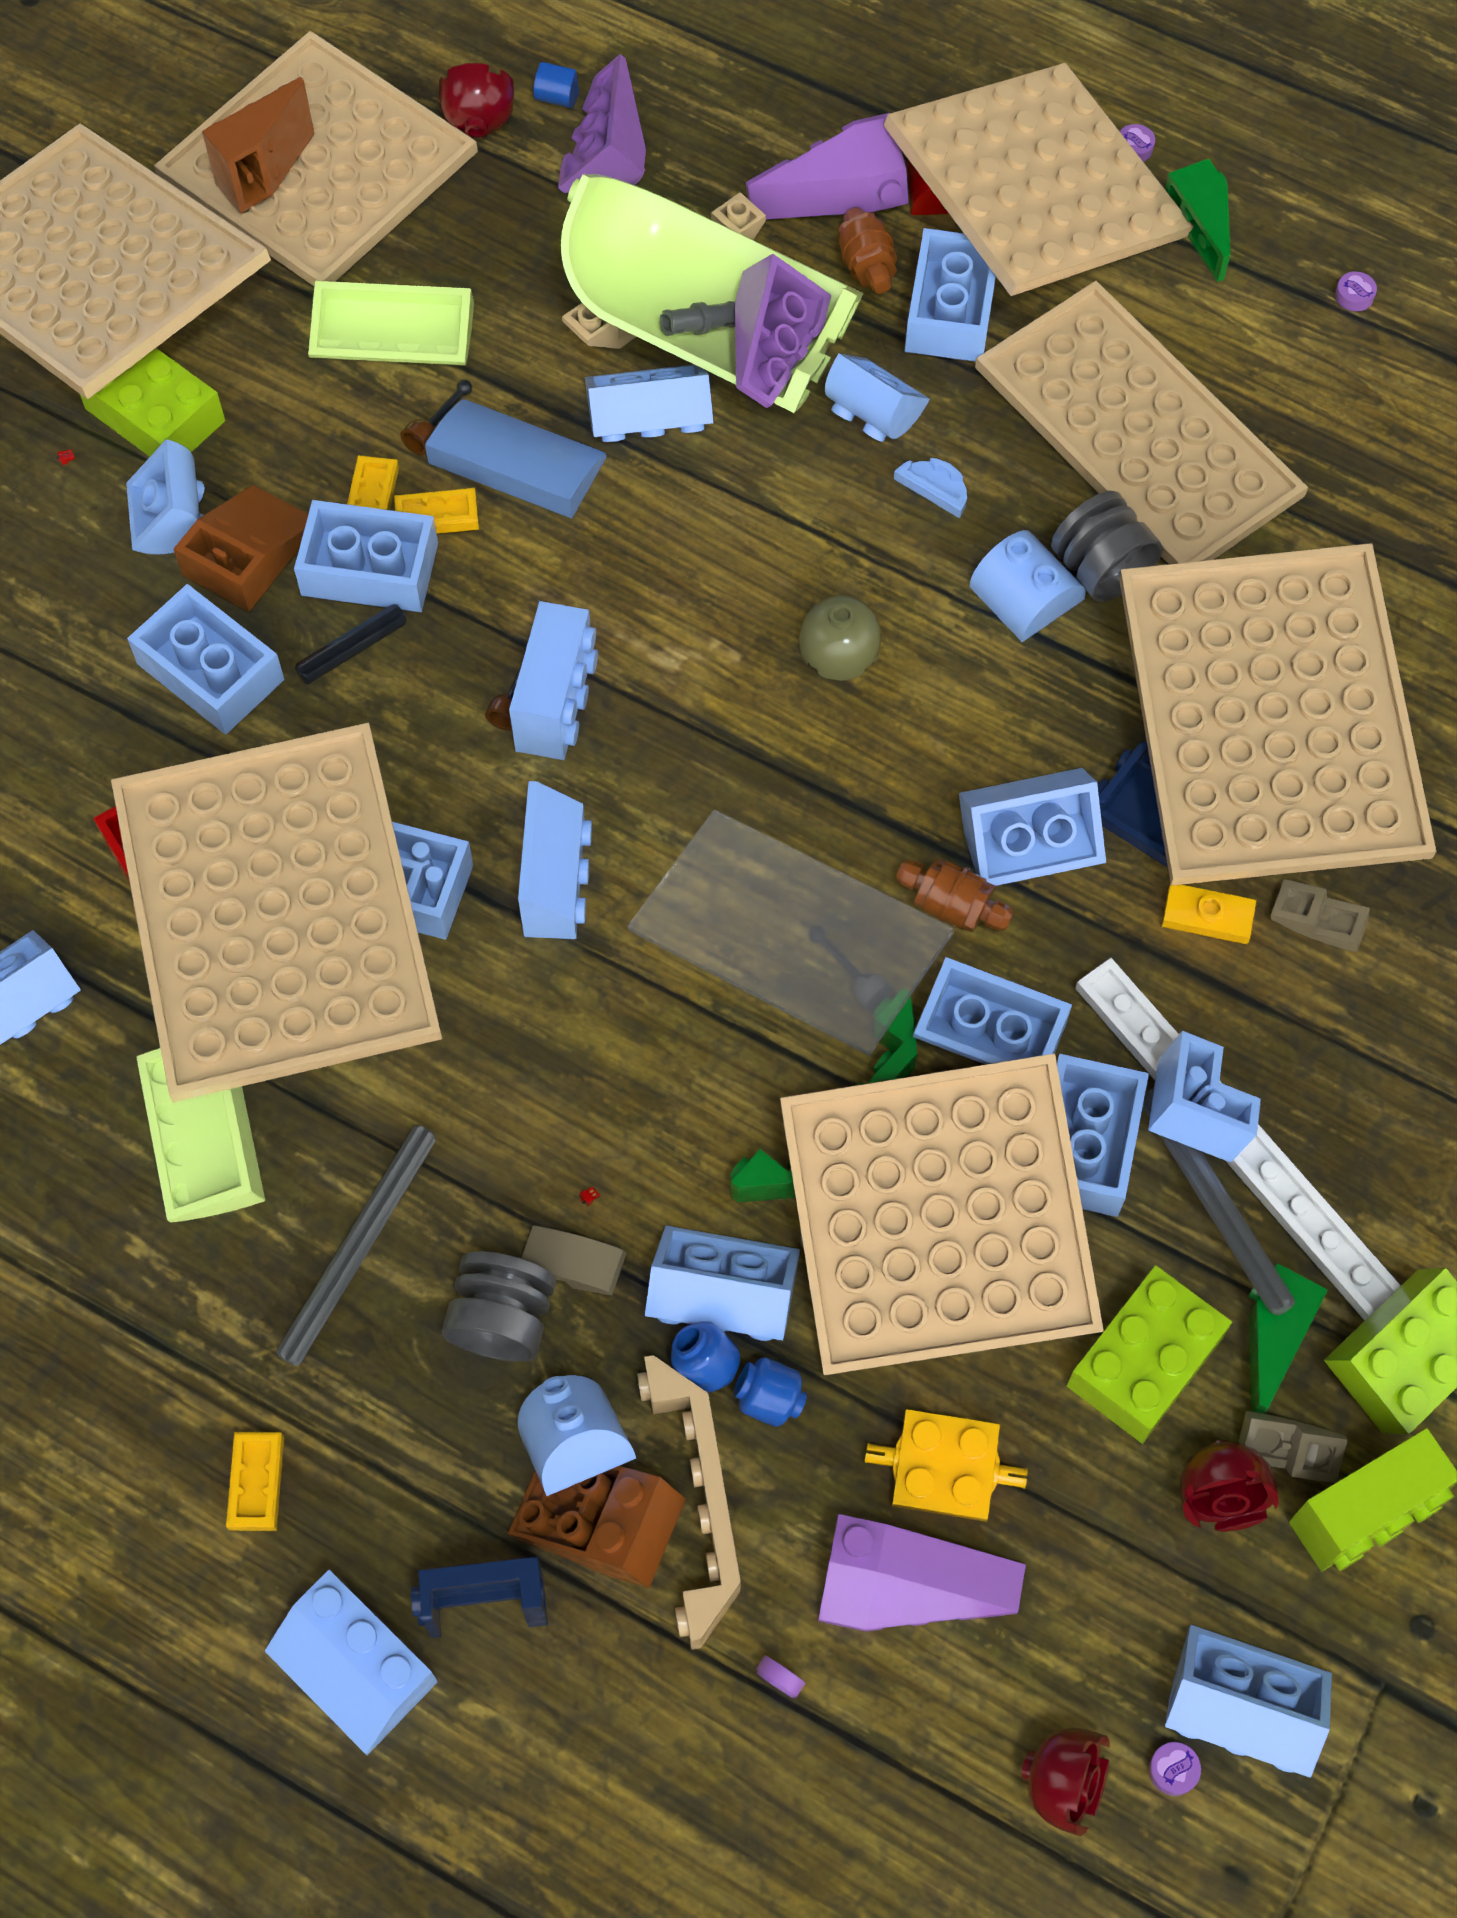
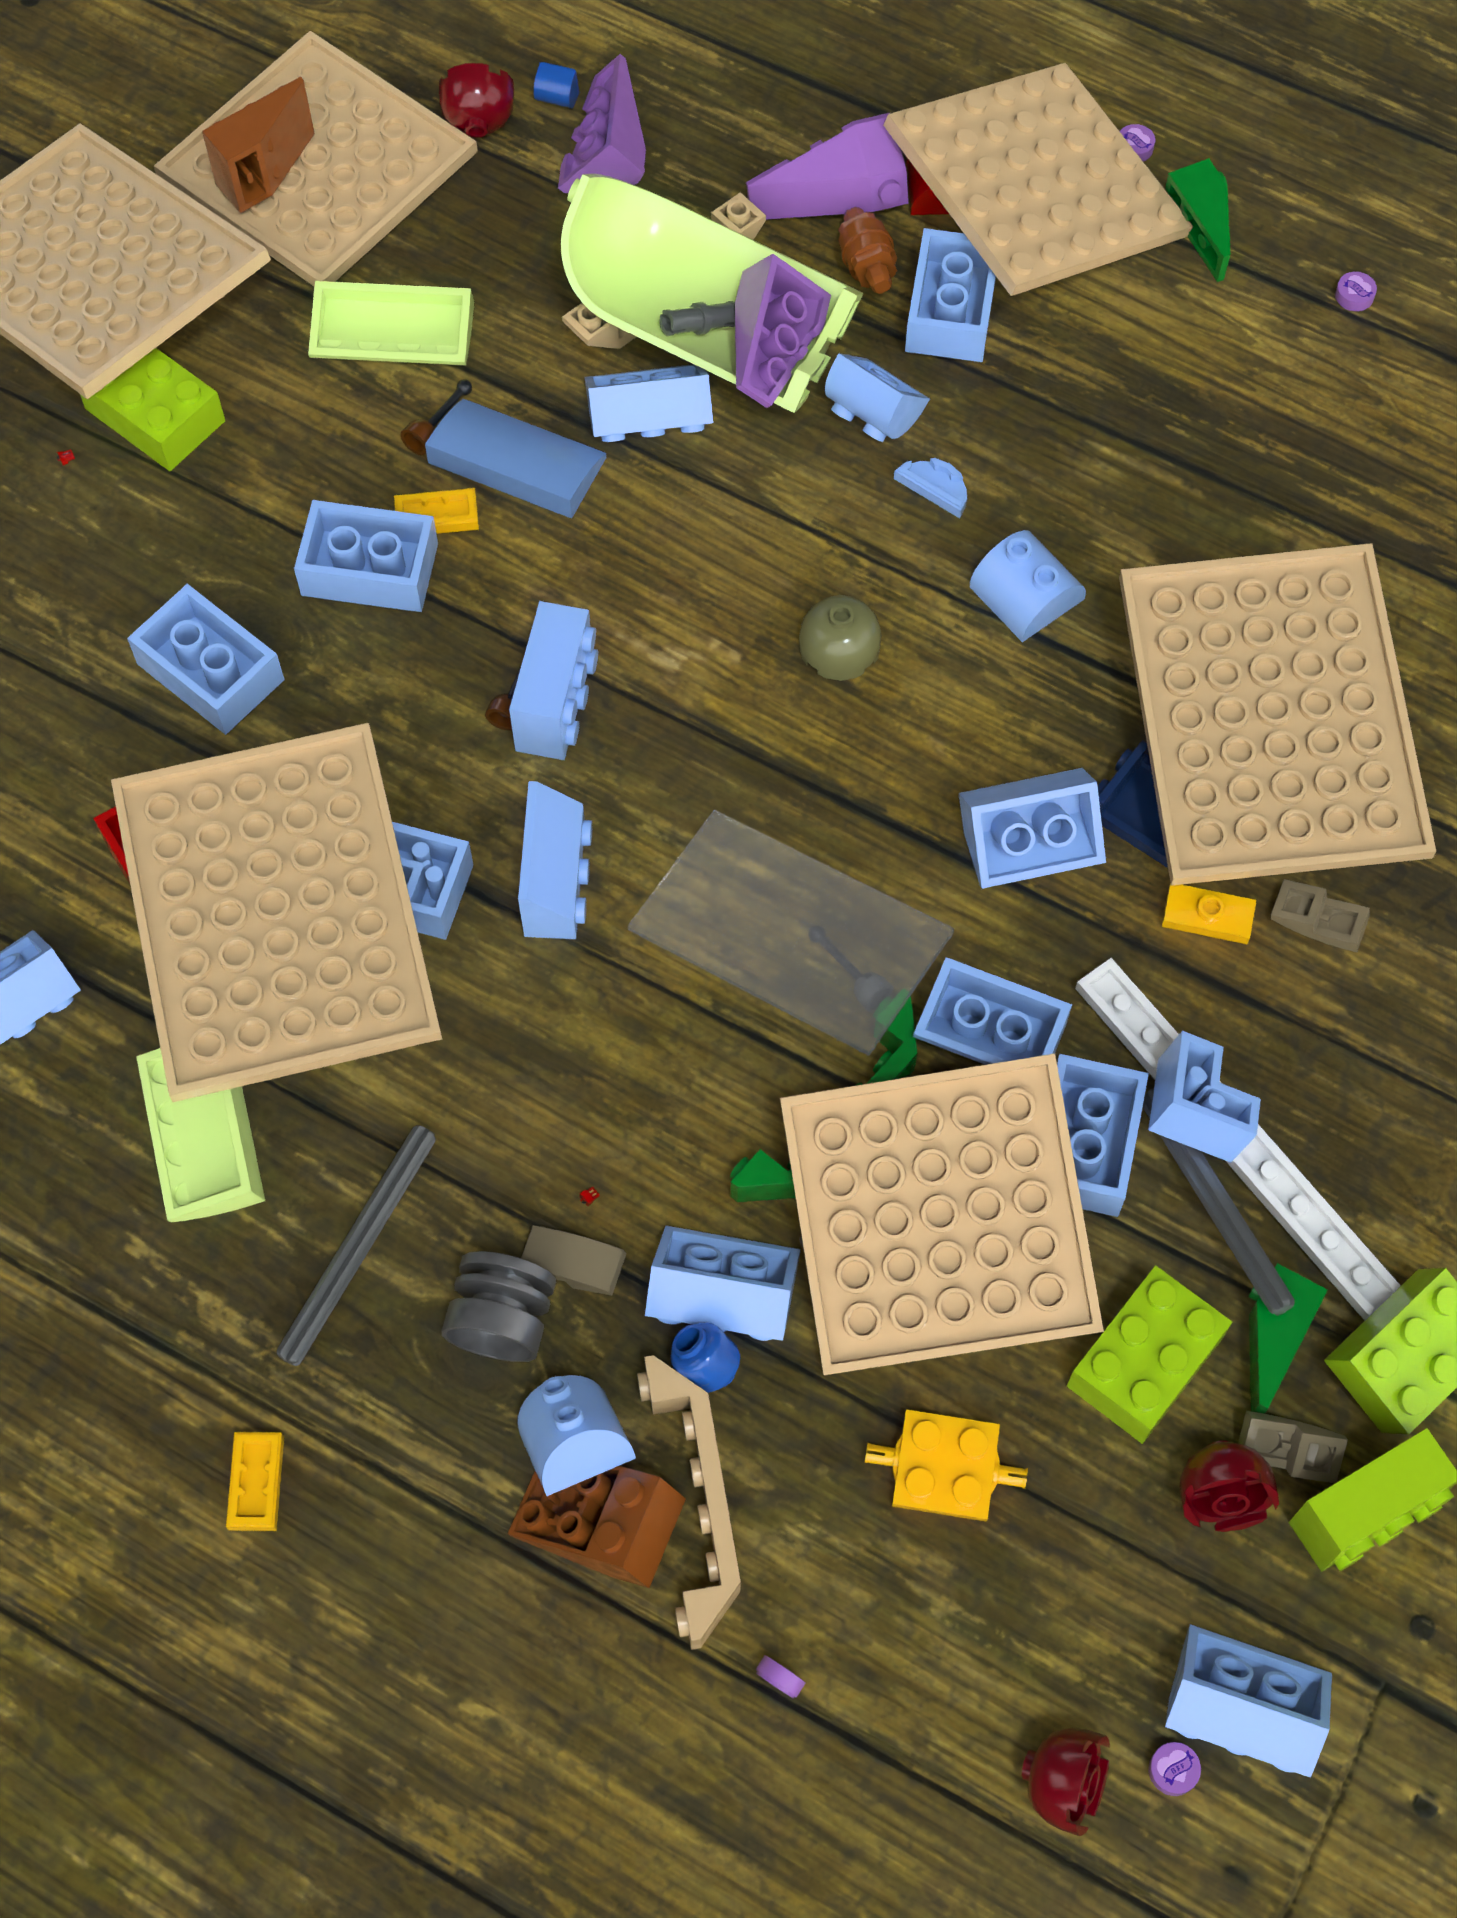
(163, 499): light blue brick -> none
(241, 546): dark orange slope -> none
(349, 1662): light blue slope -> none
(350, 644): black axle -> none
(373, 482): yellow plate -> none
(479, 1585): dark blue panel -> none
(770, 1392): blue head -> none
(902, 1578): medium lavender wedge -> none
(954, 895): dark orange piece -> none
(1101, 541): flat silver wheel -> none
(1140, 426): tan plate -> none

